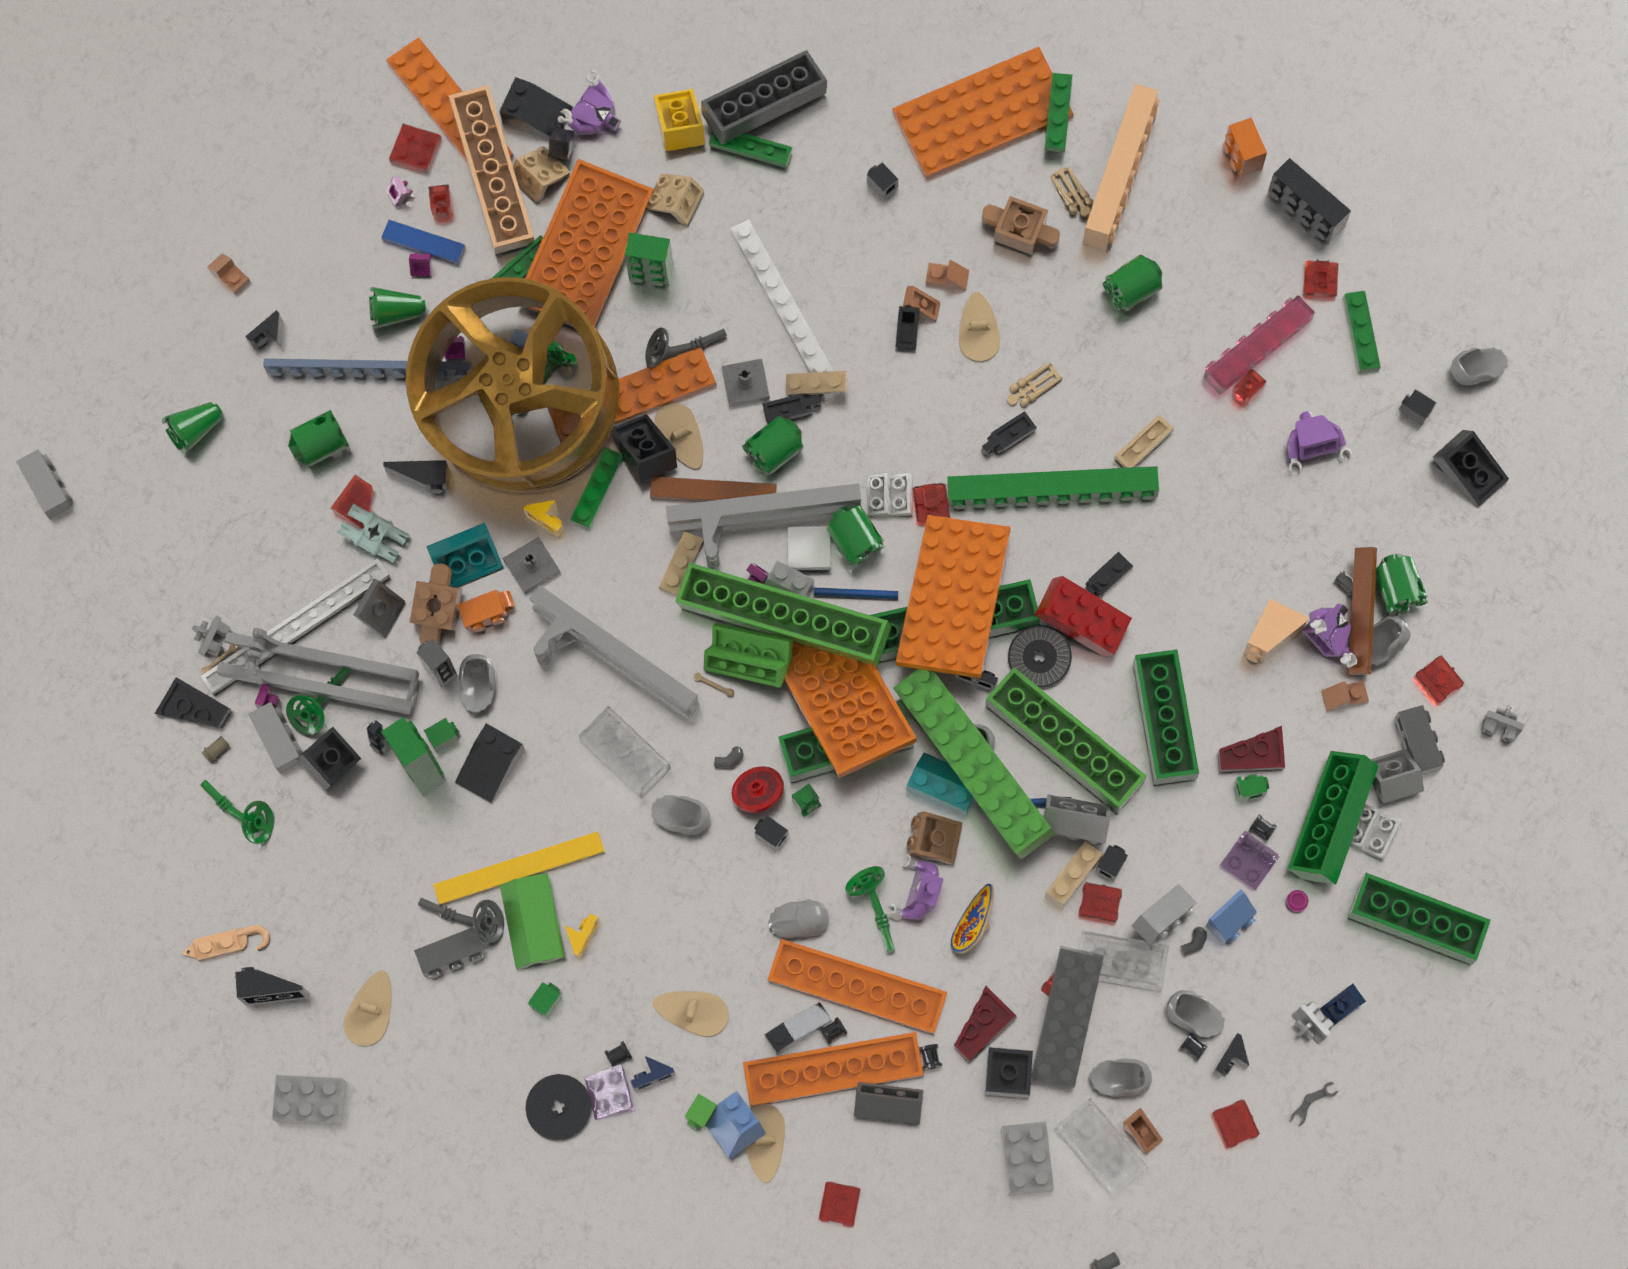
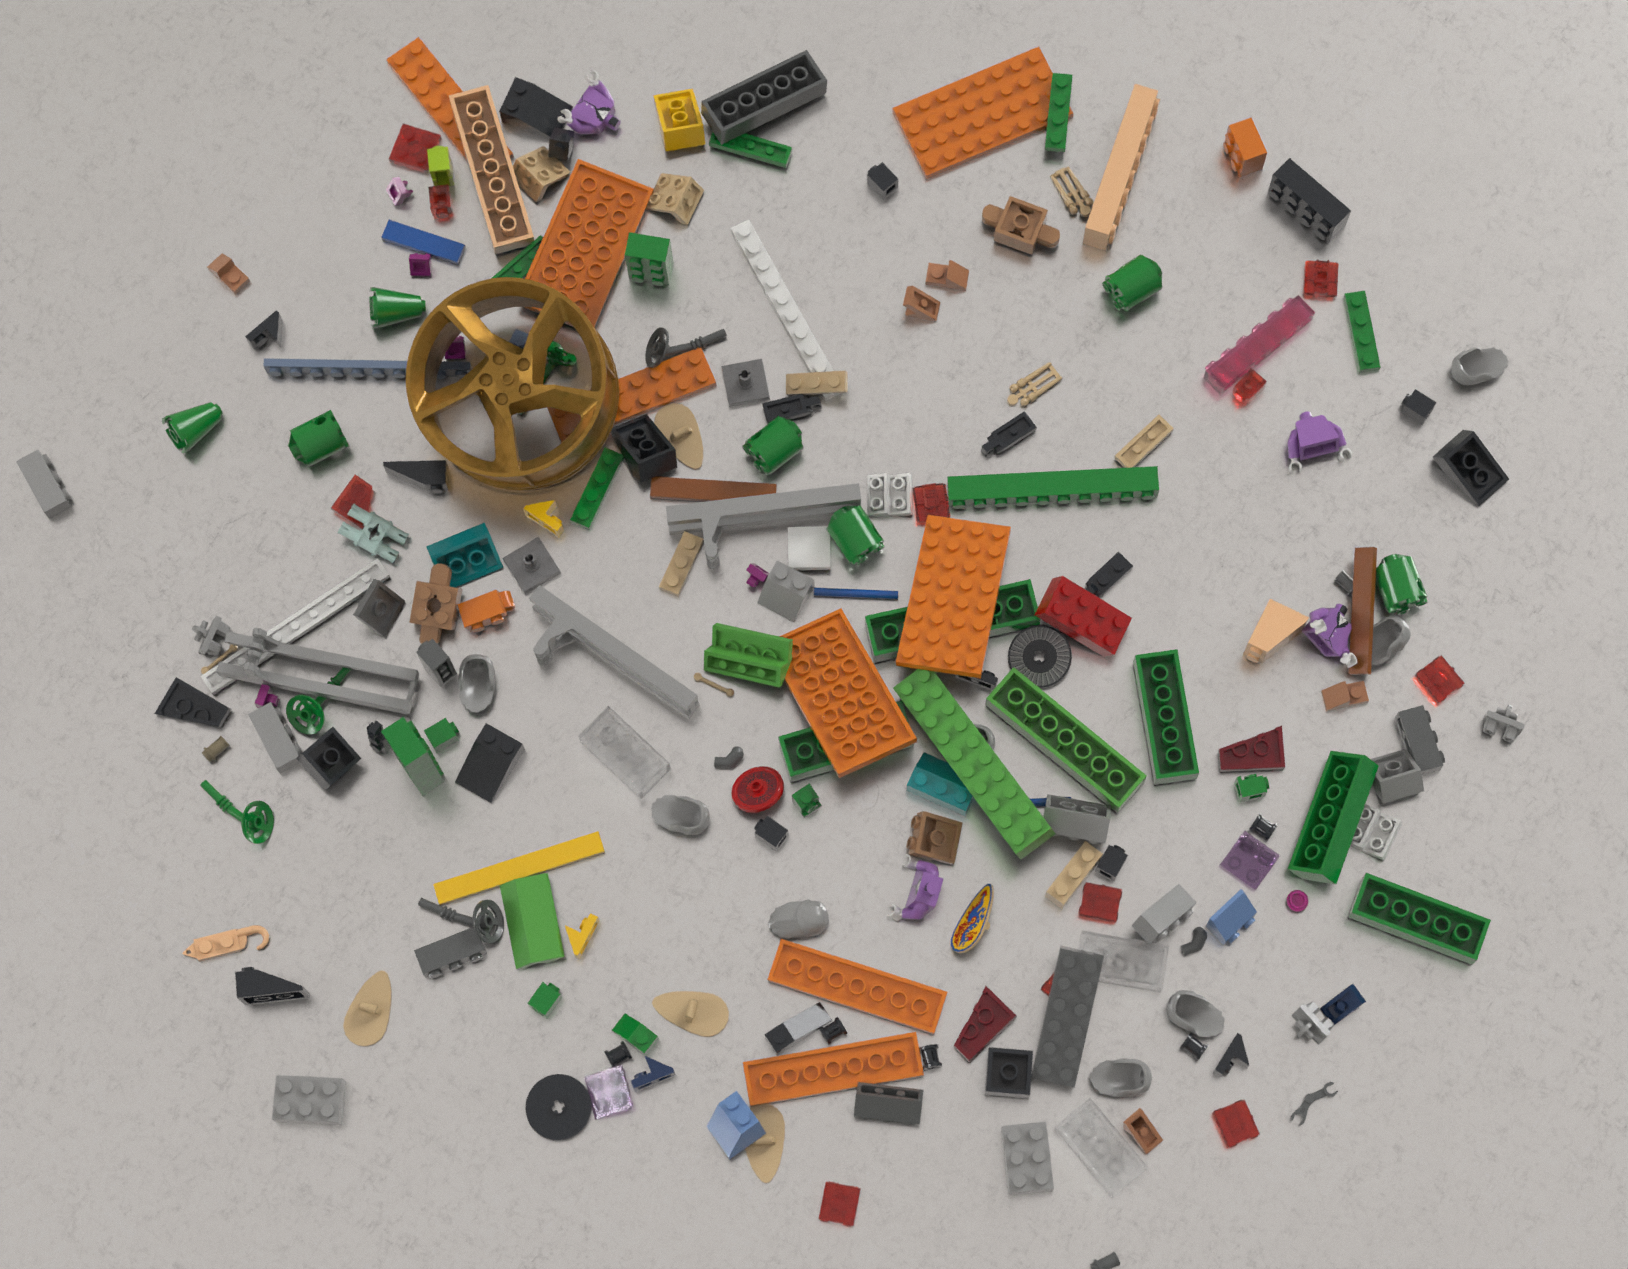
(440, 166): none -> lime piece
(635, 1034): none -> green slope
(700, 1112): bright green brick -> none
(783, 614): bright green brick -> none
(868, 887): green dish -> none
(907, 327): black slope -> none
(978, 330): tan shield -> none

